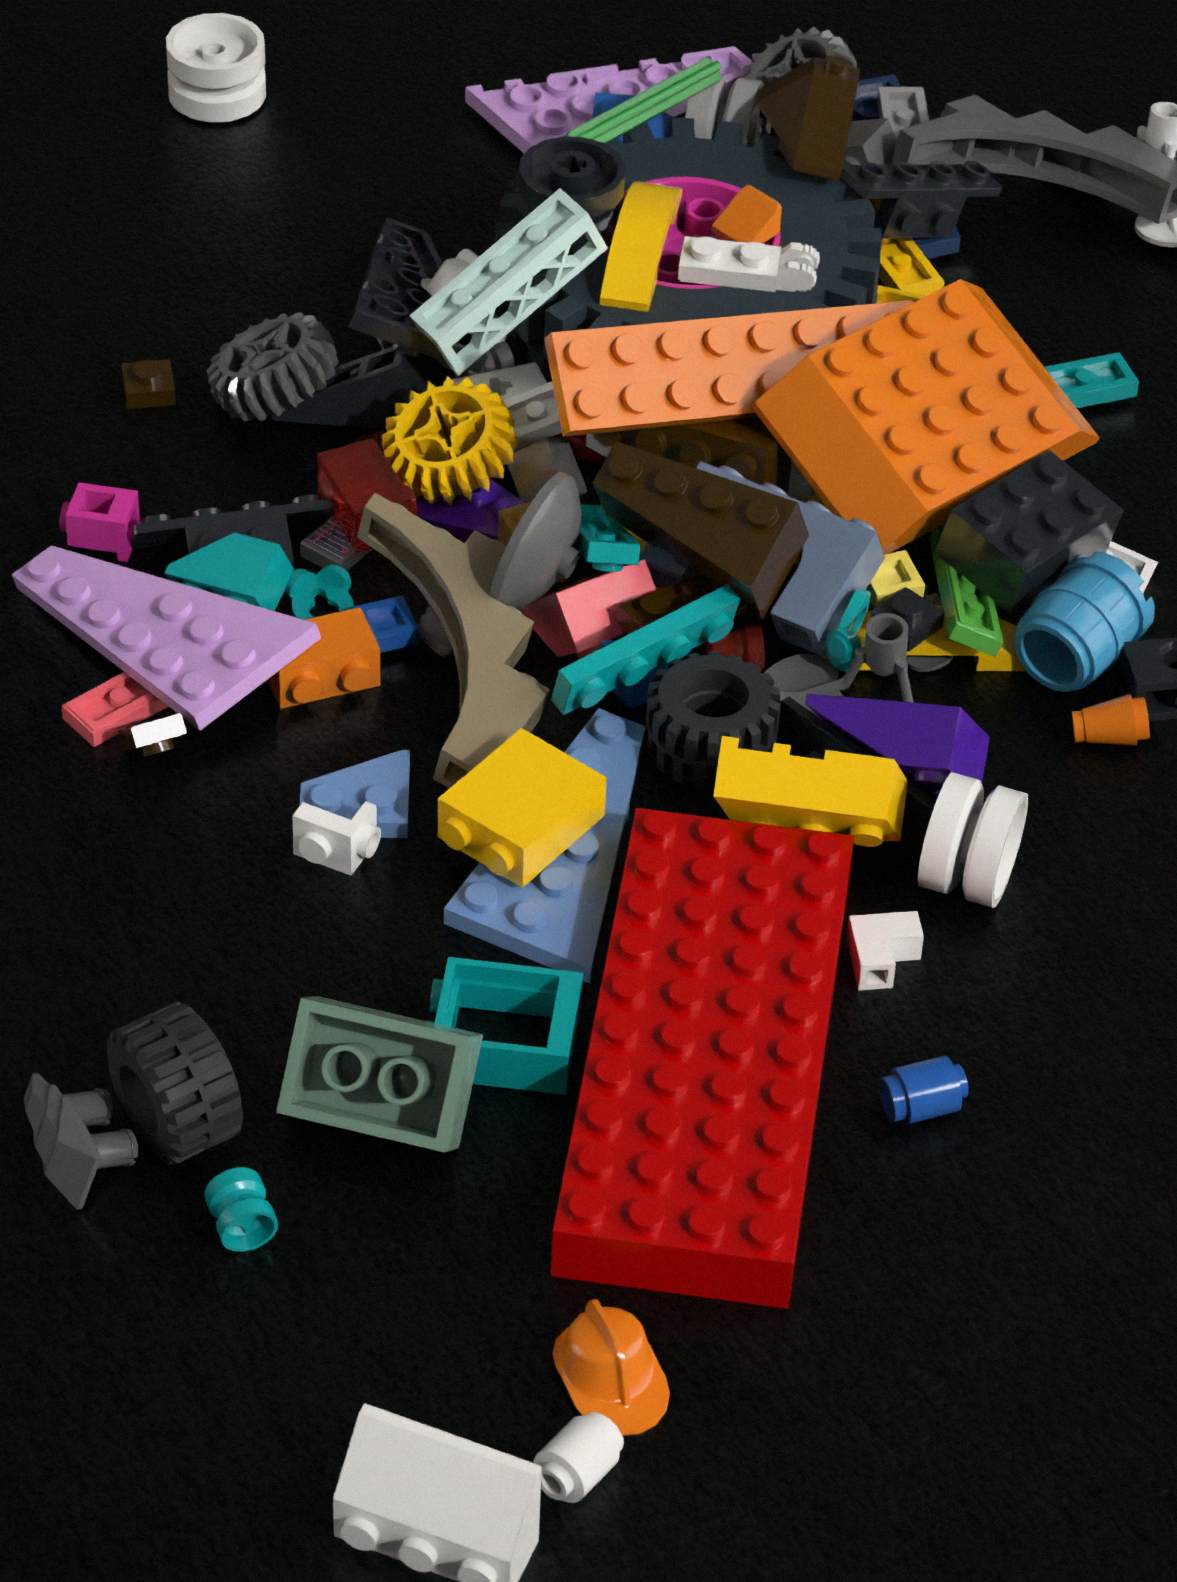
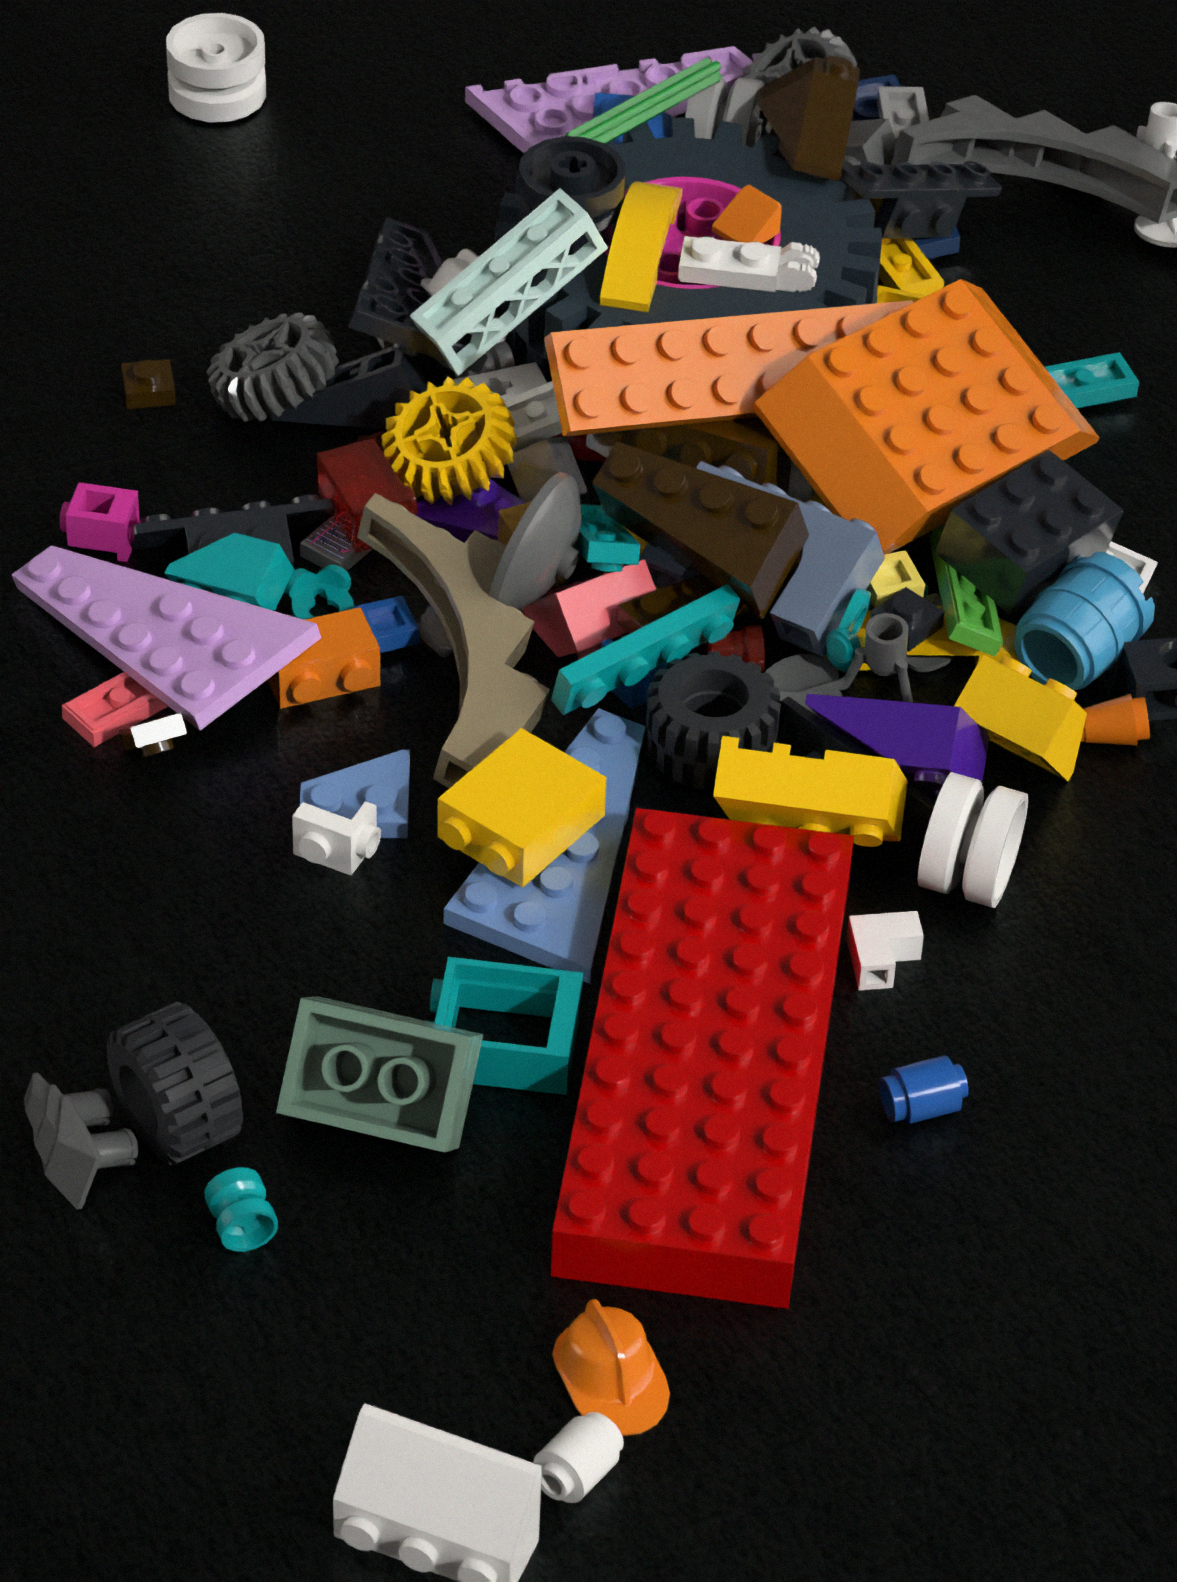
(1024, 715): none -> yellow slope

